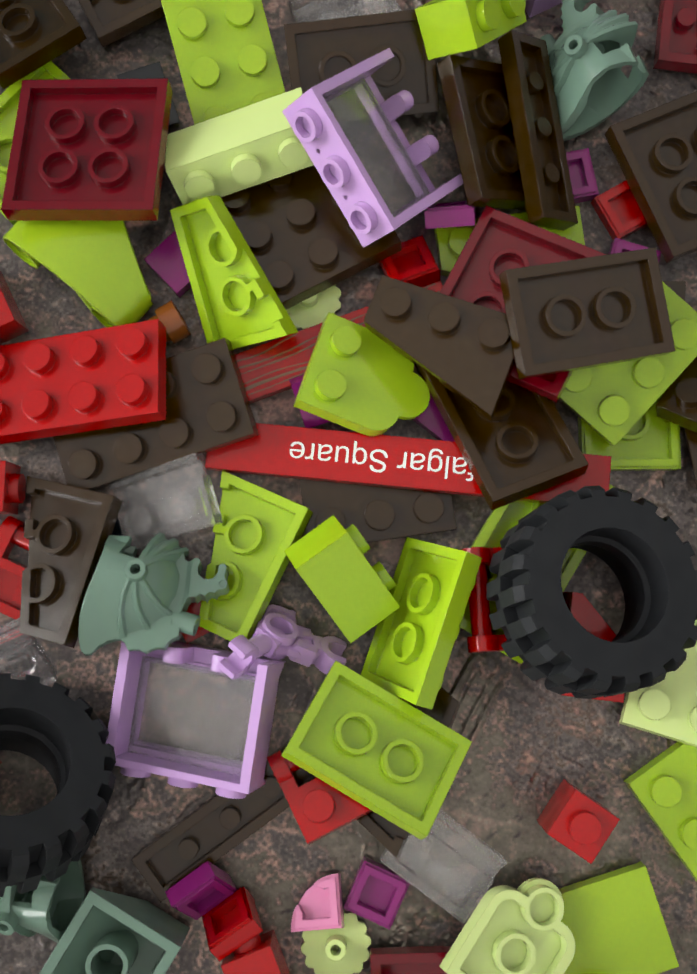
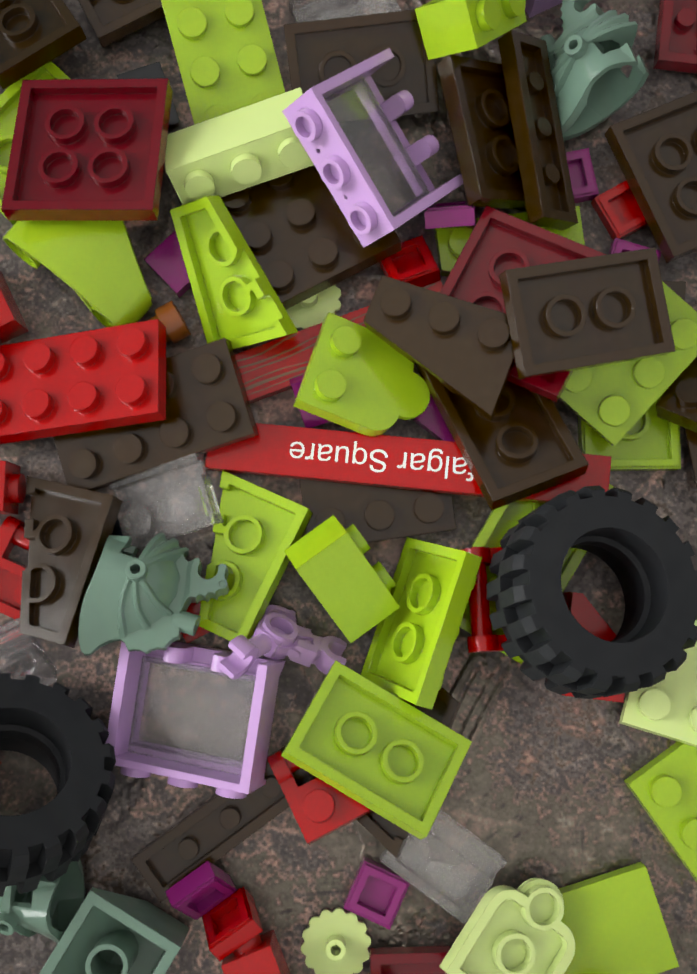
(320, 906): bright pink tile -> none
(577, 821): red brick -> none

